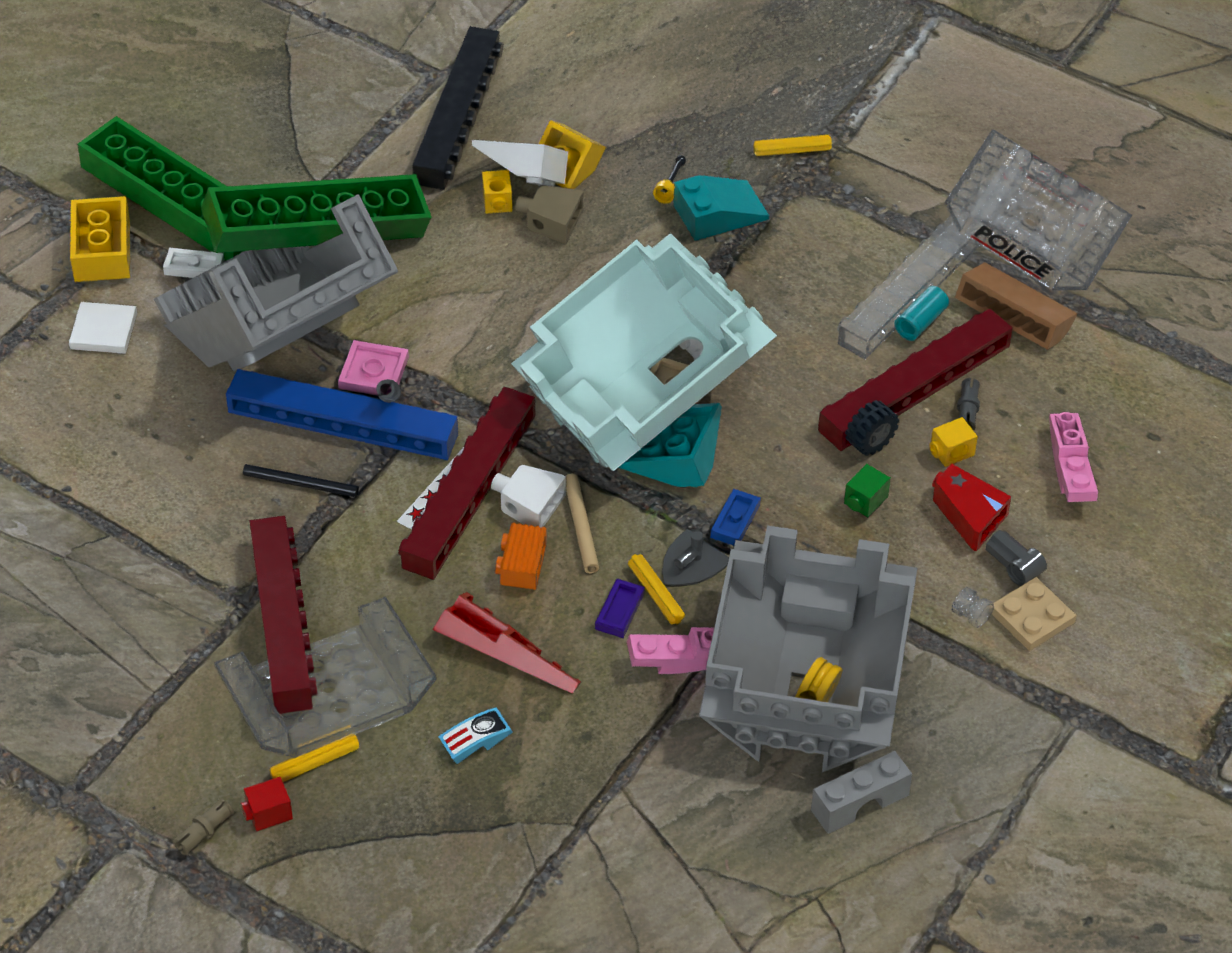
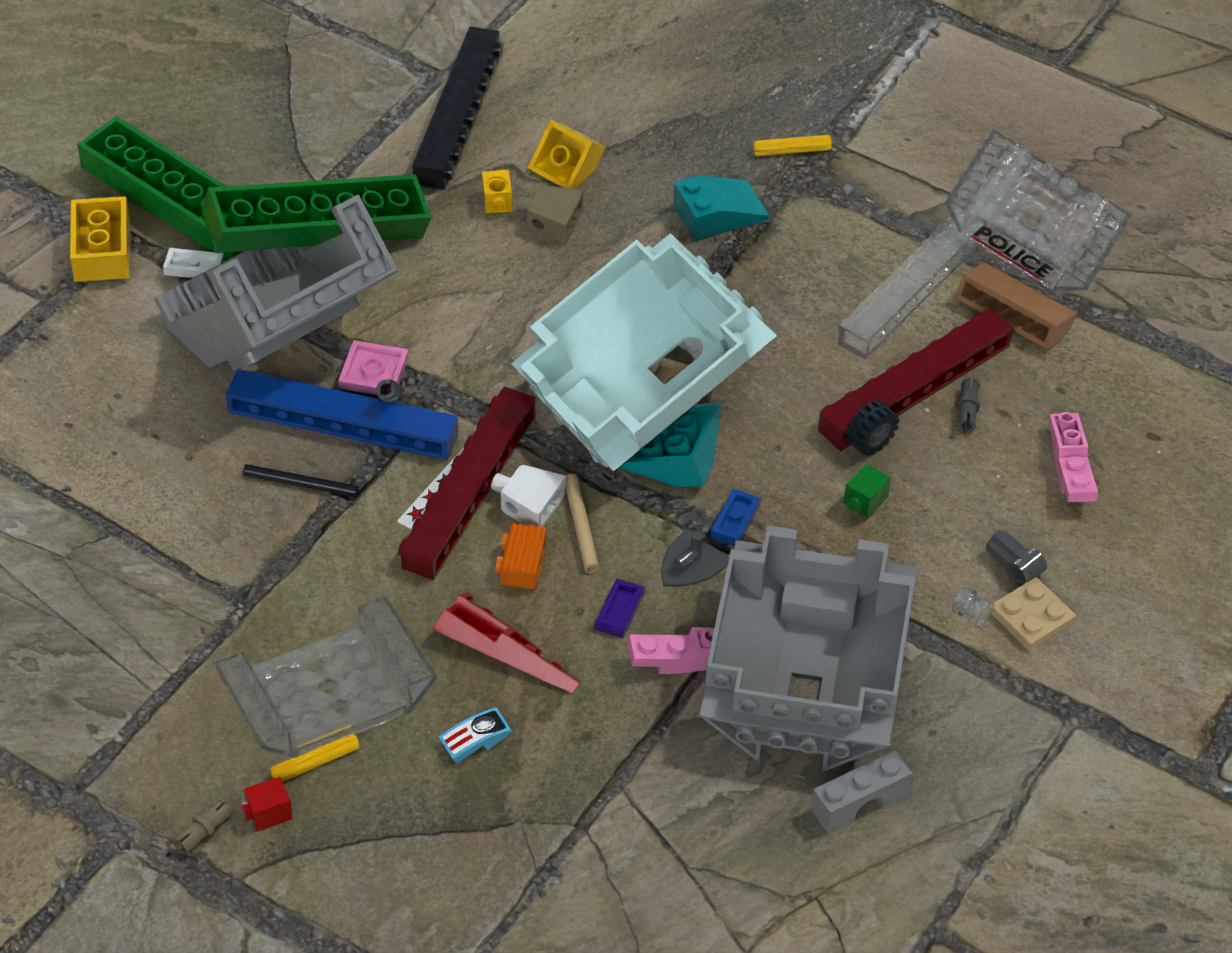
(103, 327): white tile -> none
(281, 615): dark red brick -> none
(535, 162): white slope -> none
(656, 589): yellow axle -> none
(667, 185): yellow hinge -> none
(820, 681): yellow head -> none
(921, 313): teal pin -> none
(953, 442): yellow brick -> none
(970, 504): red slope -> none

